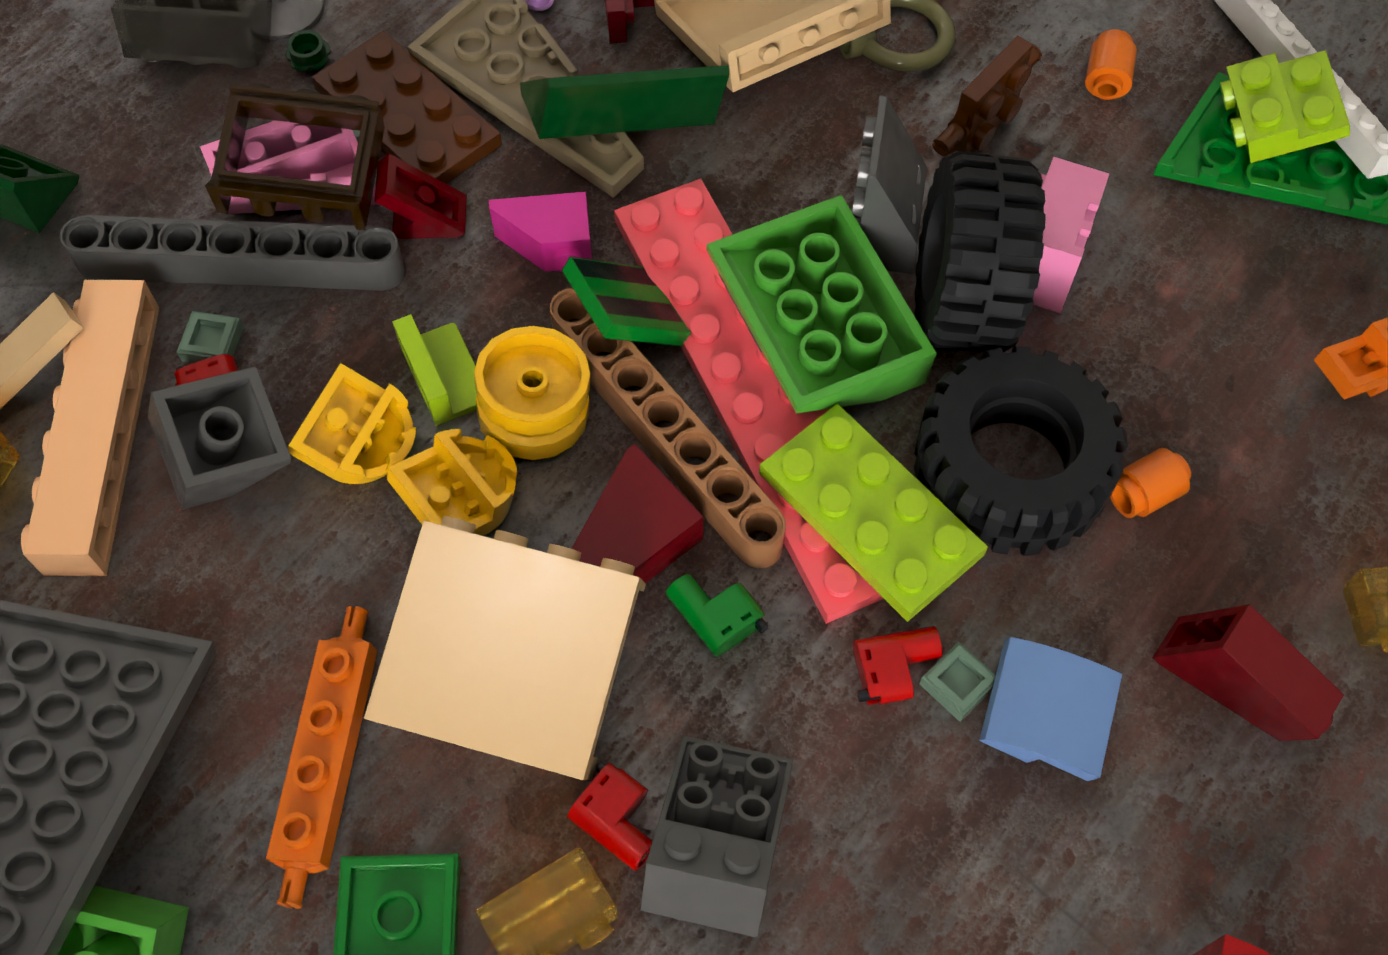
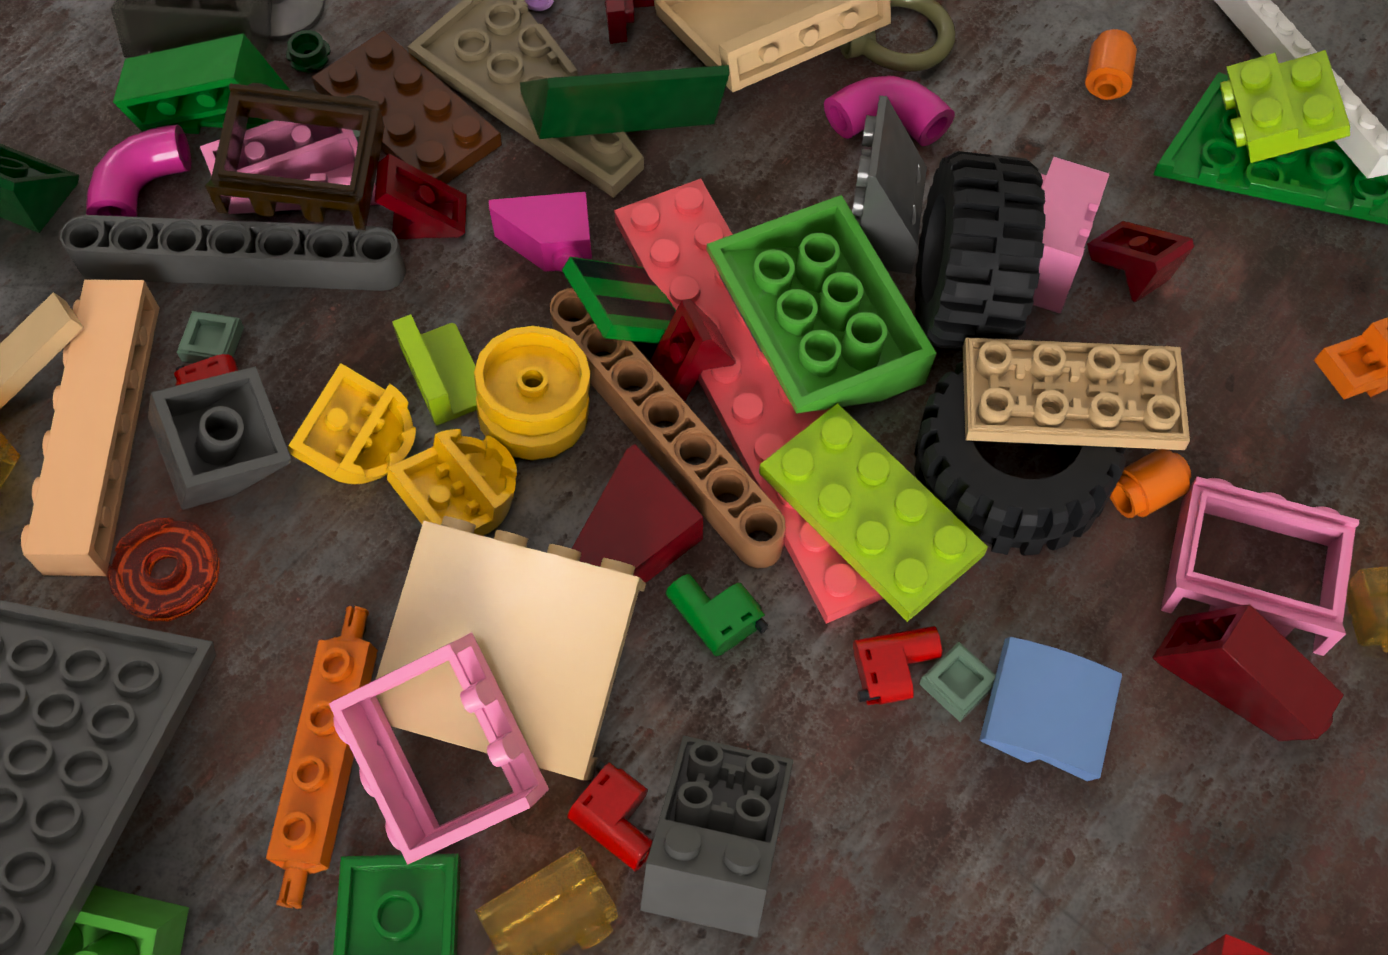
(133, 165): none -> dark pink cylinder
(180, 591): none -> clear red tile
(191, 83): none -> green wedge
(389, 776): none -> bright pink window
(689, 347): none -> dark red slope
(919, 109): none -> dark pink cylinder
(989, 100): reddish brown plate -> none
(1074, 394): none -> tan tile
(1143, 253): none -> dark red slope
(1278, 515): none -> bright pink window

